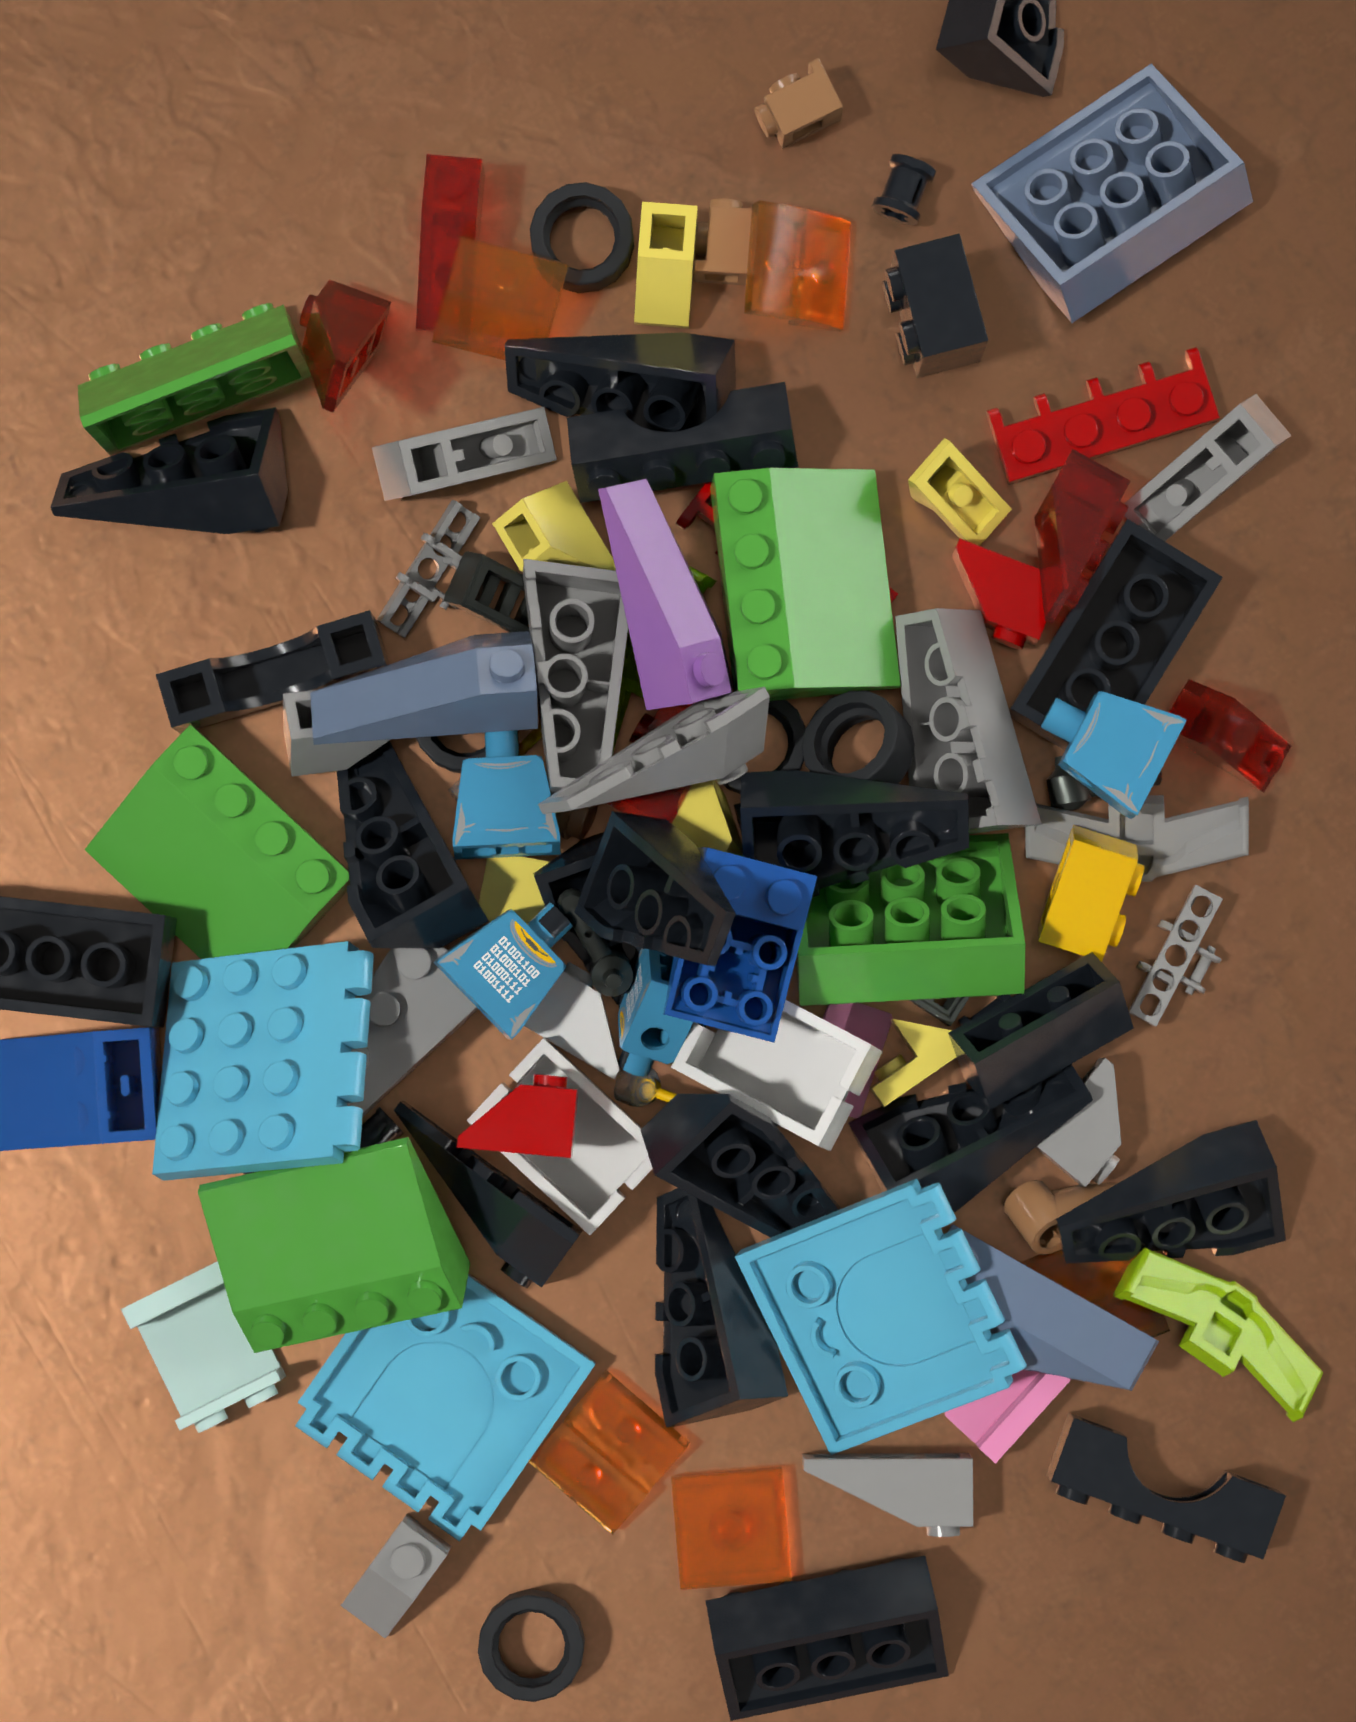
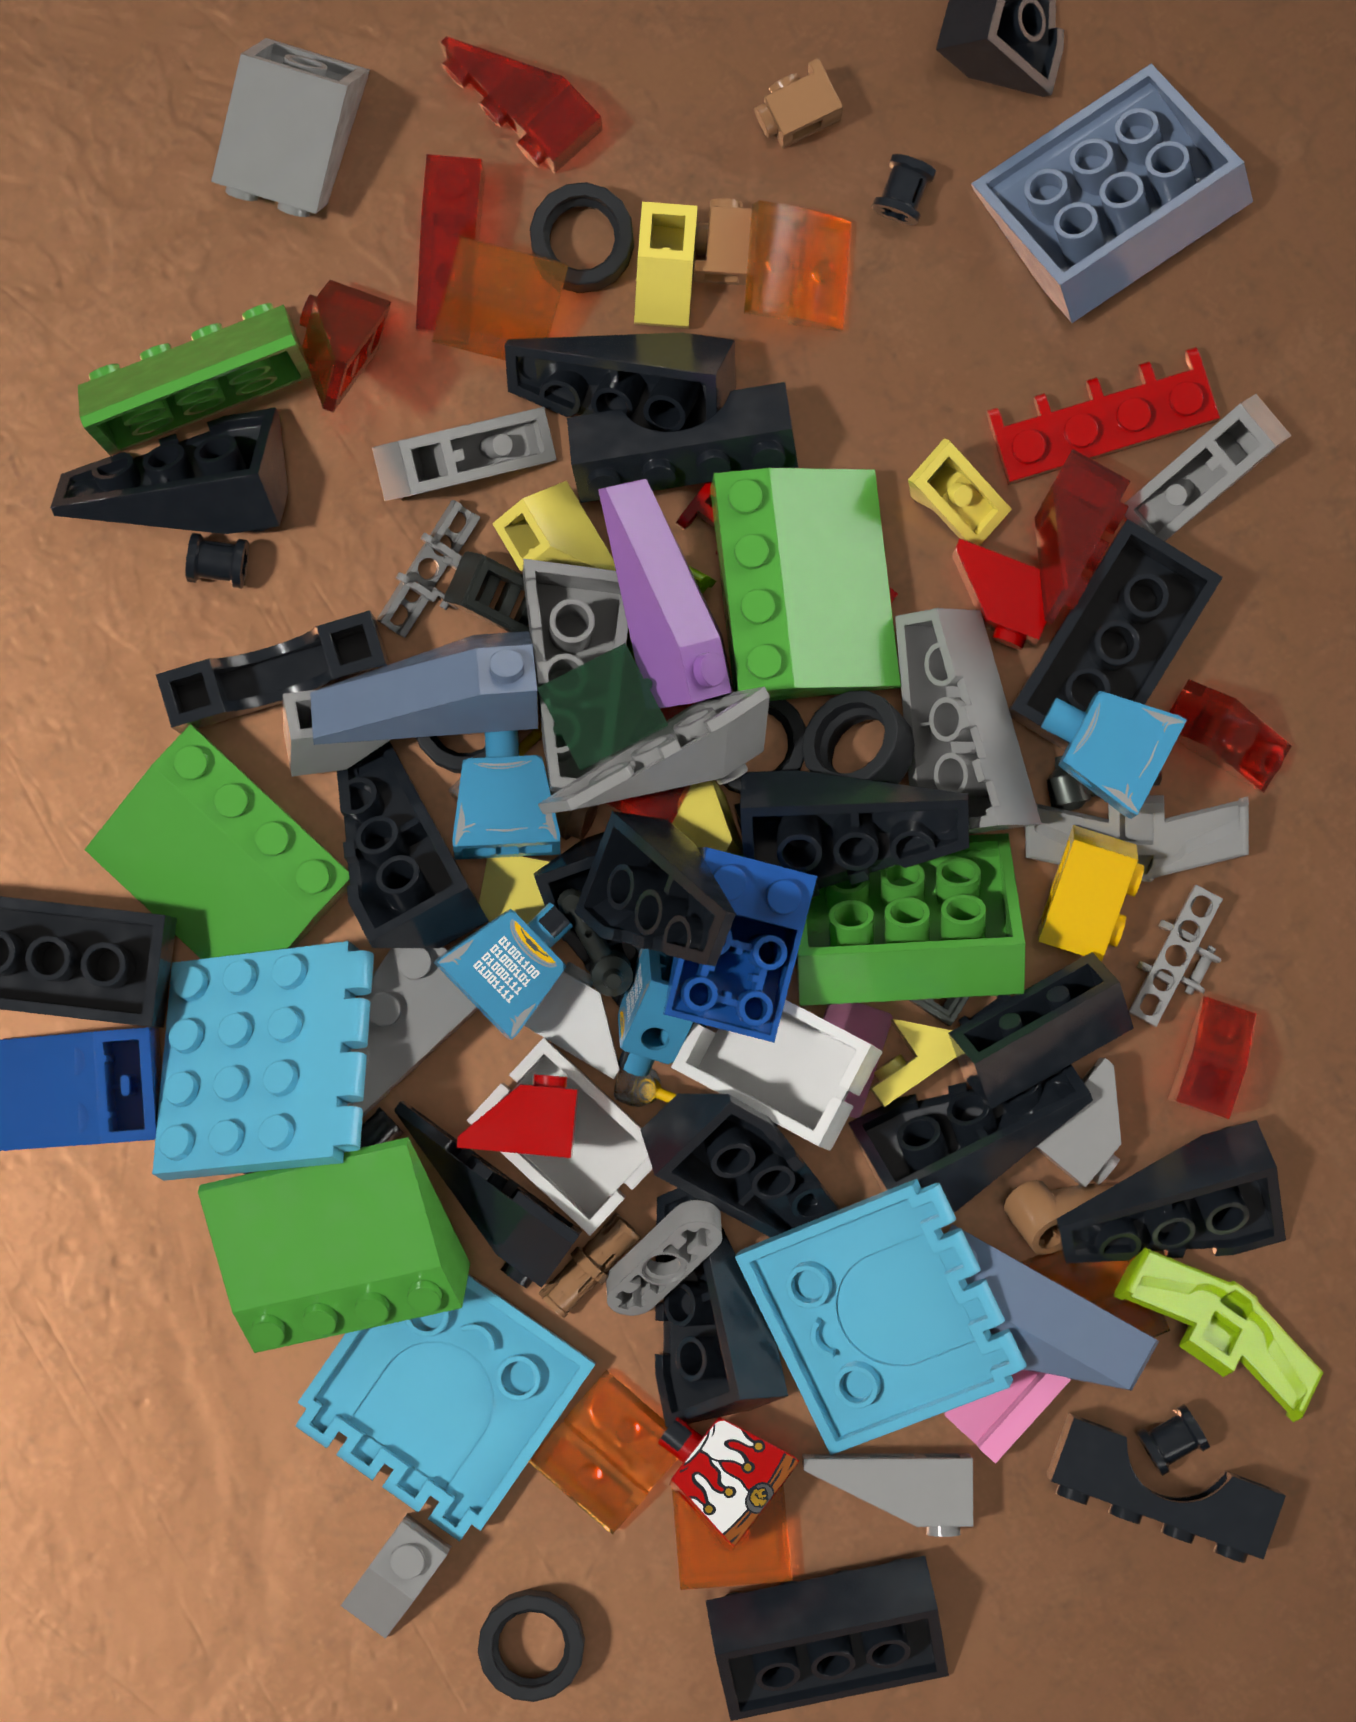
(202, 1349): light aqua panel -> none
(217, 560): none -> black bush
(287, 126): none -> light grey slope
(534, 102): none -> clear red slope
(589, 1265): none -> medium nougat pin
(602, 707): none -> clear green piece
(666, 1238): none -> light grey beam
(726, 1475): none -> torso
(936, 306): black brick -> none
(1173, 1439): none -> black bush
(1214, 1059): none -> clear red slope

